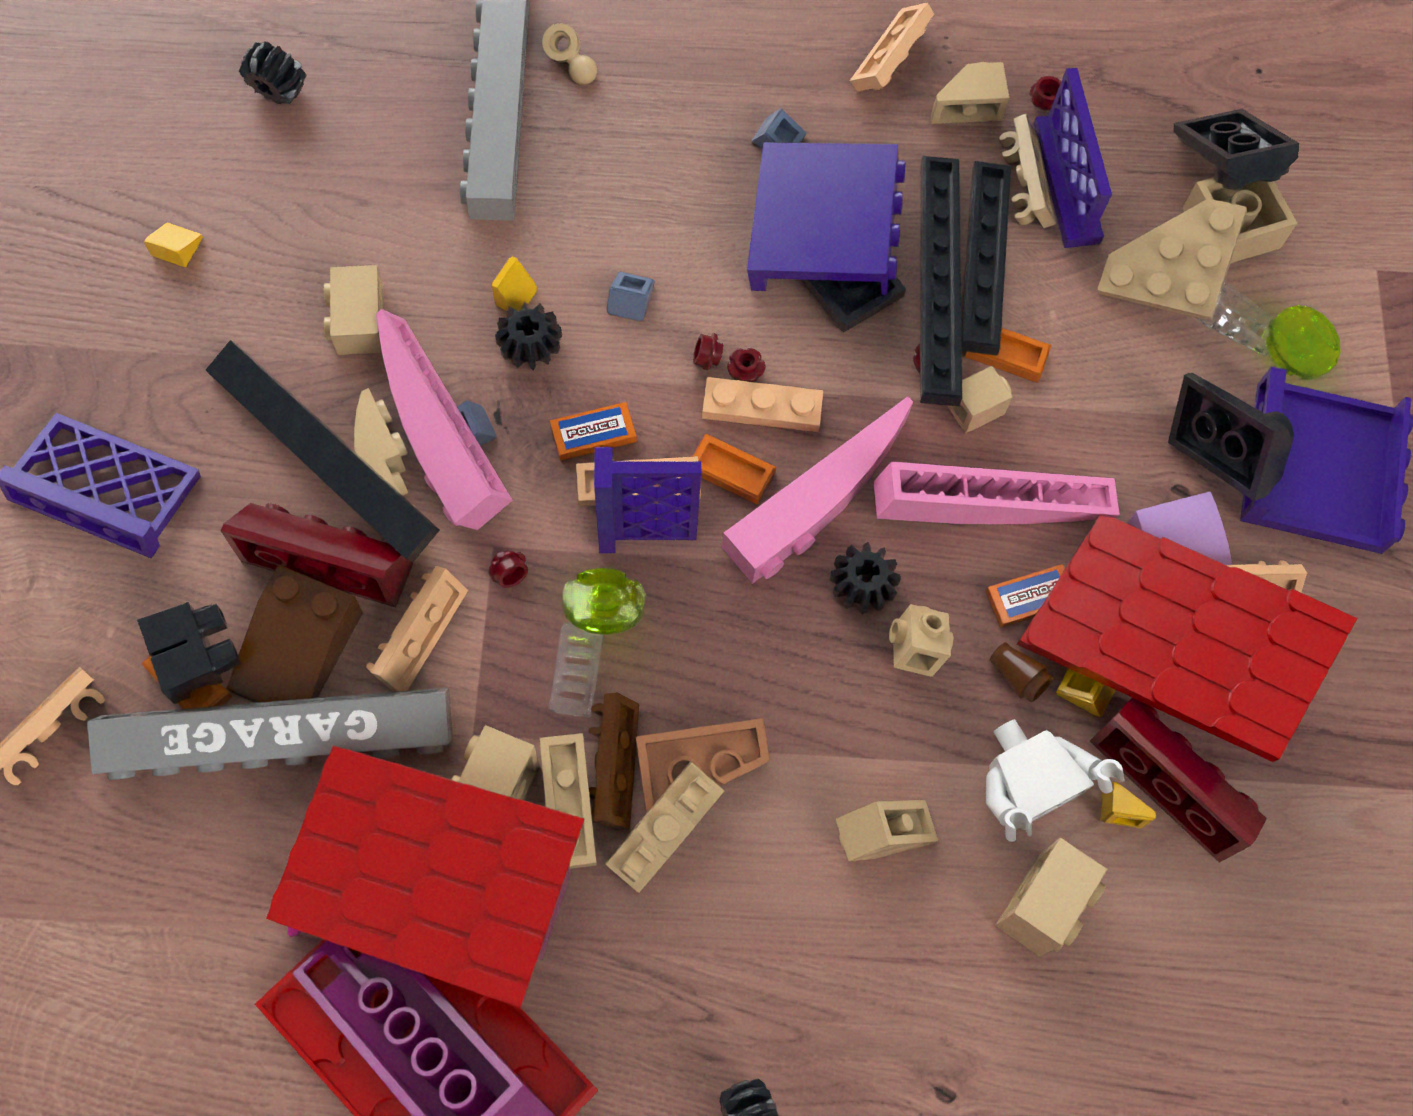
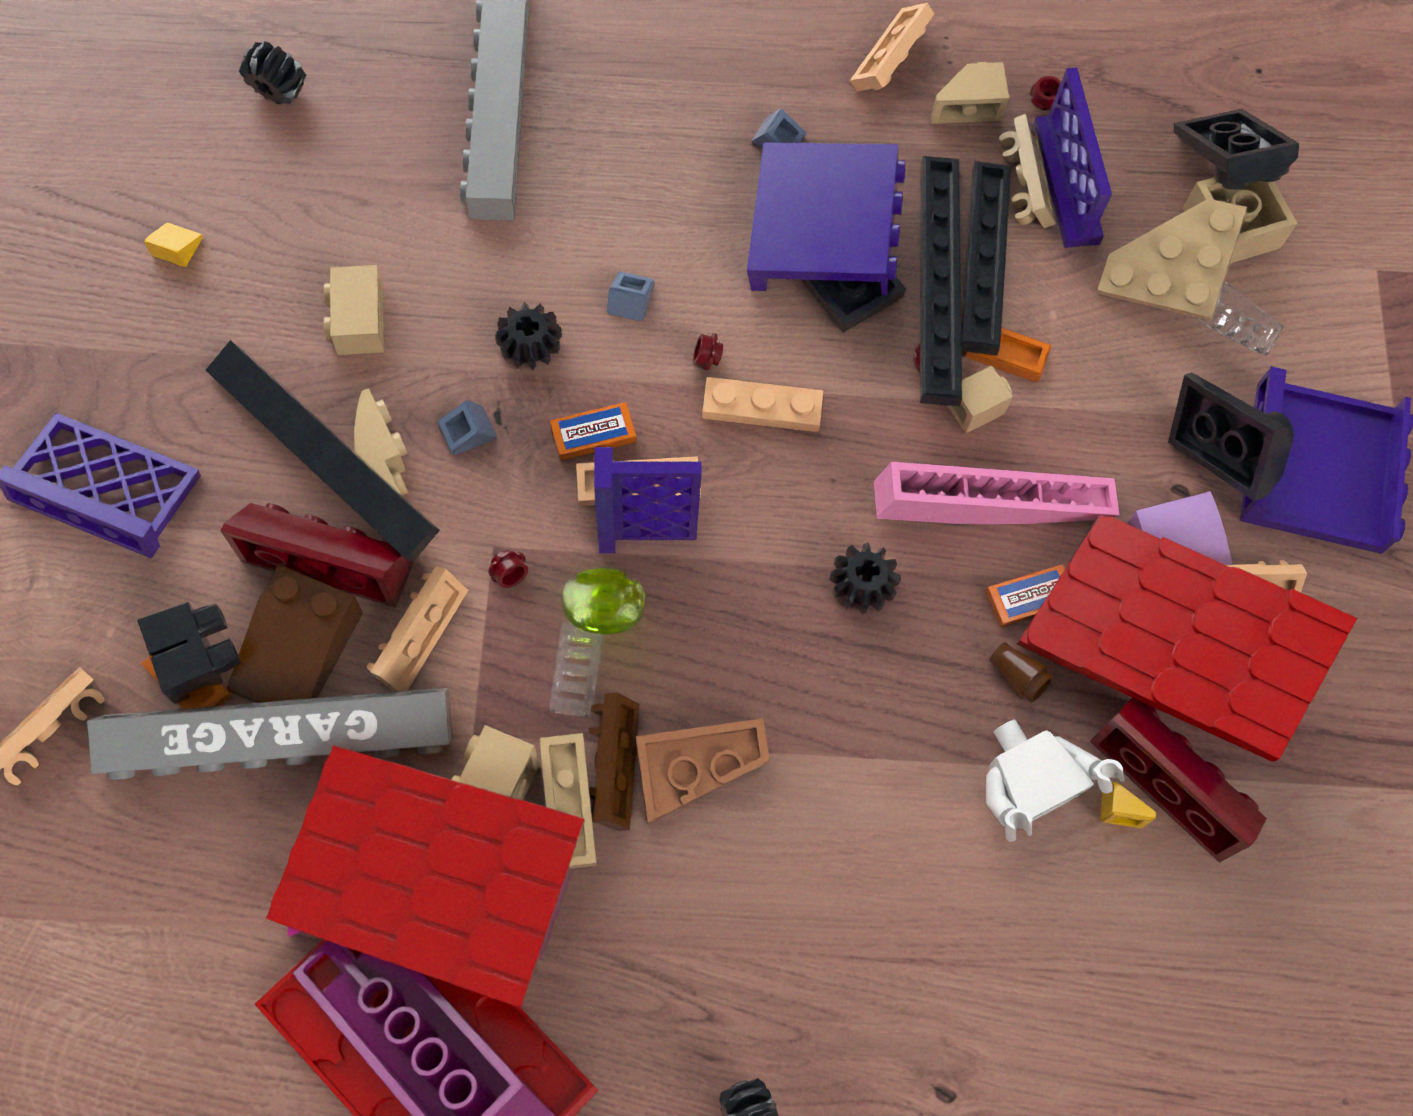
(437, 431): bright pink slope -> none
(513, 286): yellow slope -> none
(581, 67): tan plate -> none
(664, 827): tan plate -> none
(734, 469): orange tile -> none
(742, 373): dark red plate -> none
(812, 500): bright pink slope -> none
(886, 829): tan slope -> none
(921, 640): tan brick -> none
(1052, 897): tan brick -> none
(1085, 692): yellow slope -> none
(1303, 342): clear neon green tile -> none

